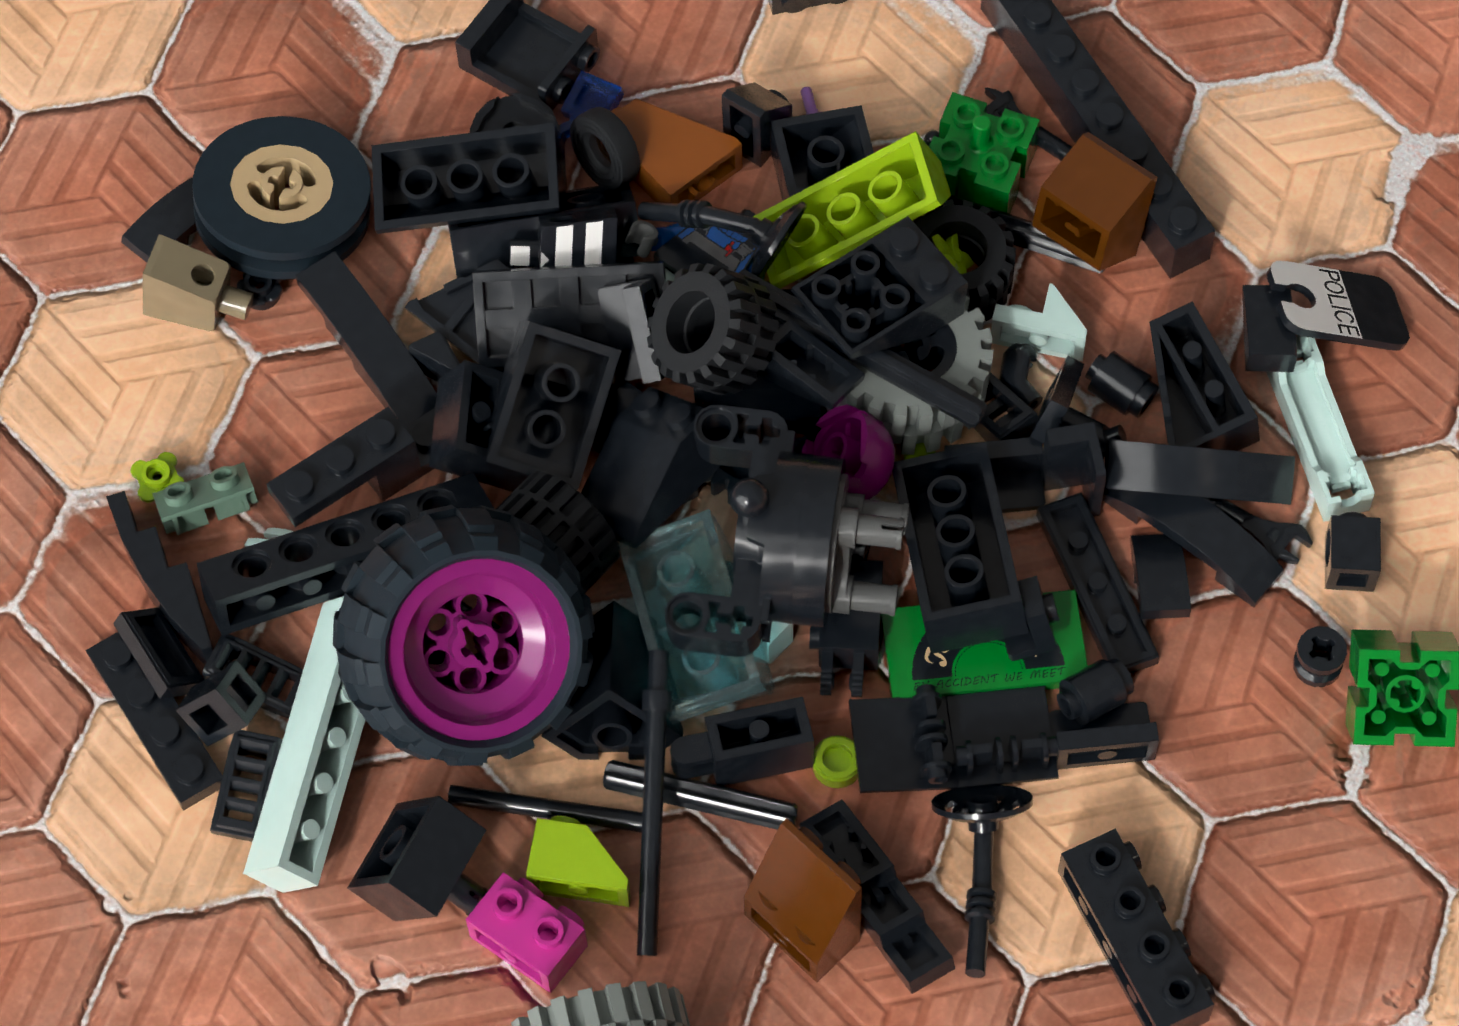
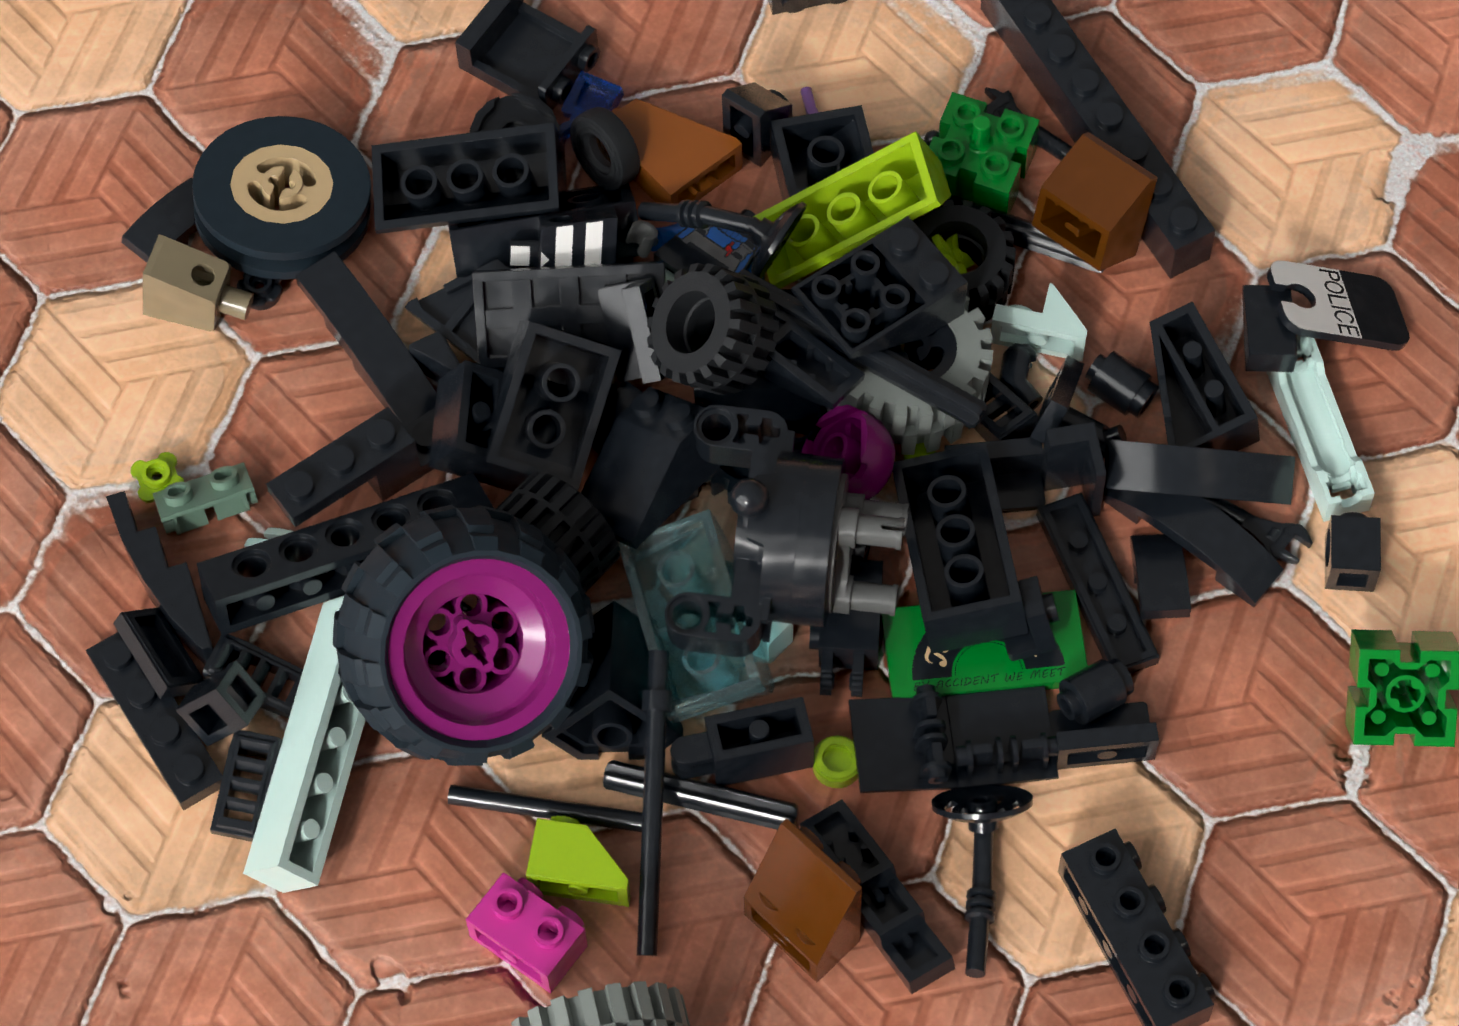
(421, 861): black brick -> none
(1319, 668): black wheel -> none

